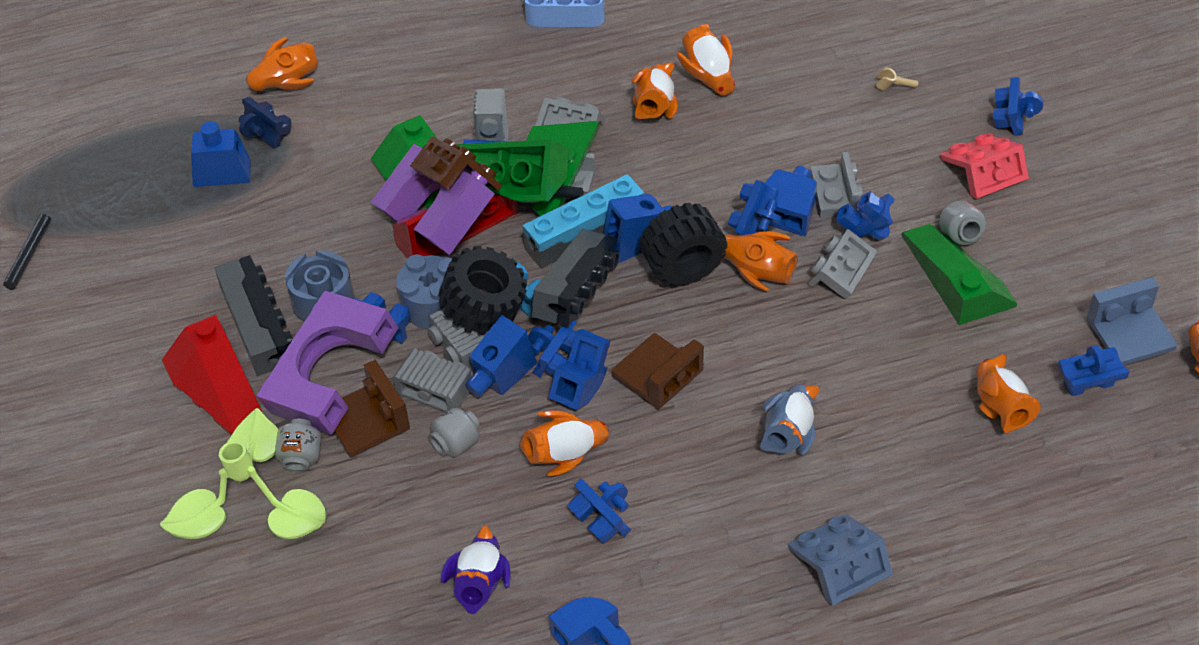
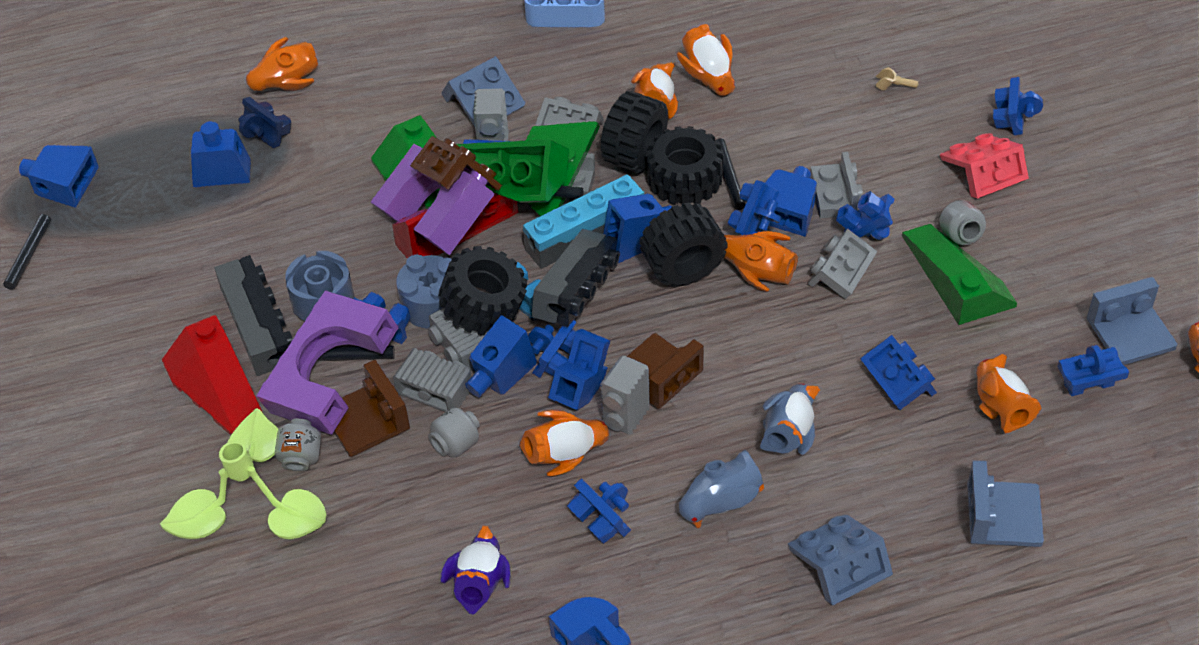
(61, 172): none -> blue torso
(356, 353): none -> black bar
(484, 76): none -> sand blue bracket
(625, 395): none -> light grey brick
(631, 128): none -> black tyre
(684, 165): none -> black tyre
(721, 488): none -> sand blue animal
(731, 178): none -> black bar
(897, 373): none -> blue bracket
(1003, 510): none -> sand blue bracket

